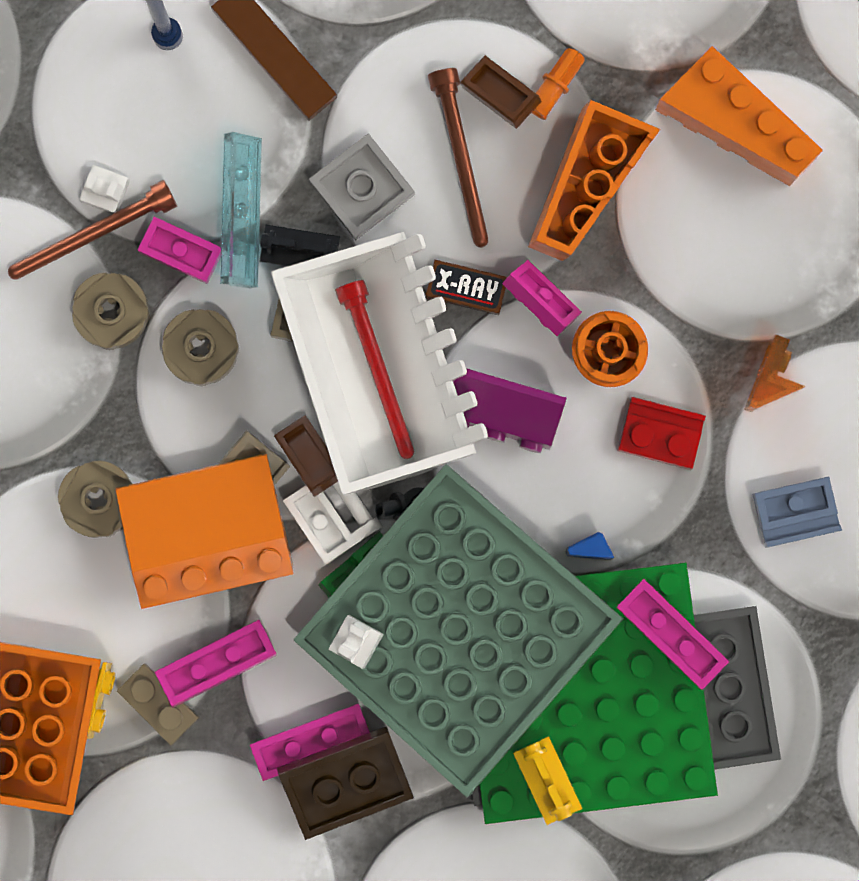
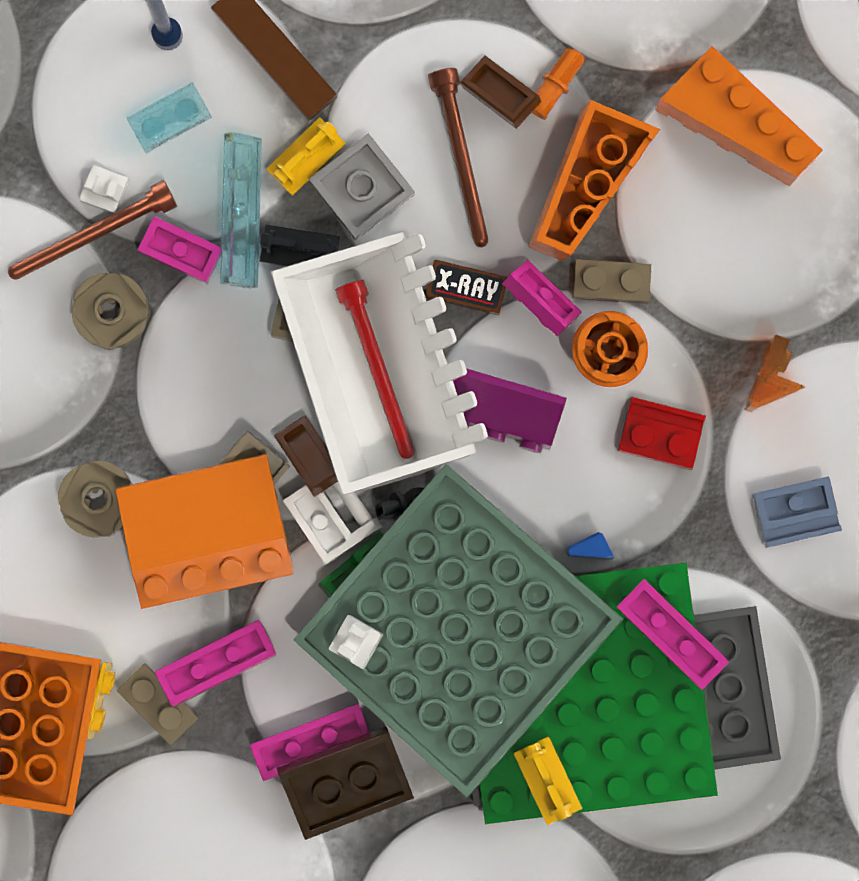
(169, 117): none -> clear light blue plate
(200, 325): dark tan plate -> none
(306, 156): none -> yellow hinge
(612, 281): none -> dark tan plate

